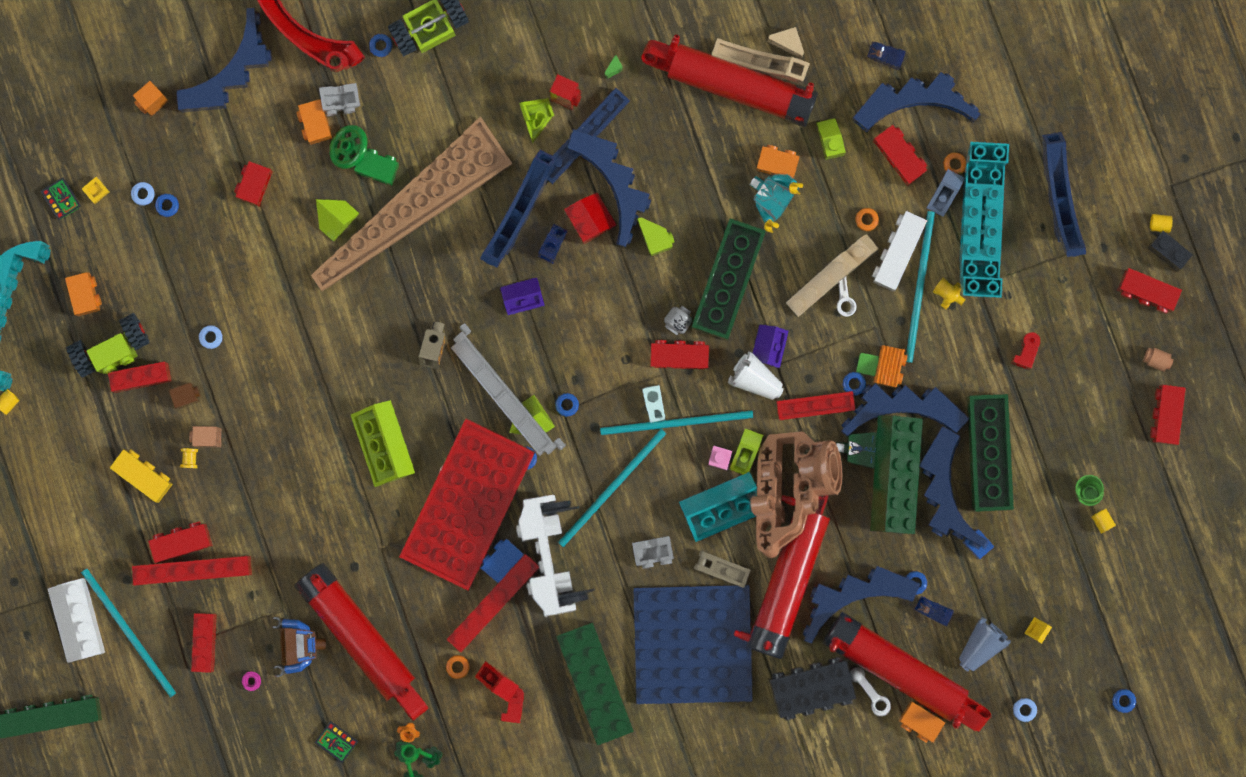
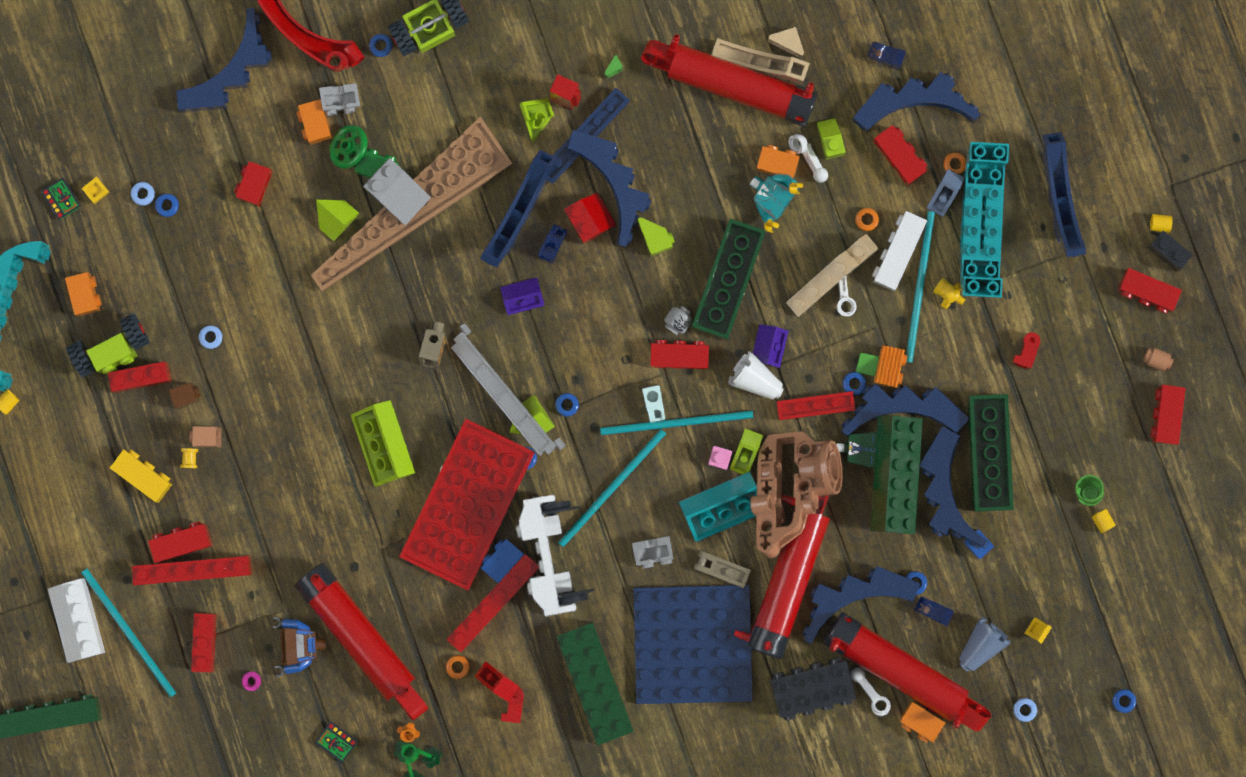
(149, 99): orange brick -> none
(396, 191): none -> light grey slope
(819, 173): none -> white piece

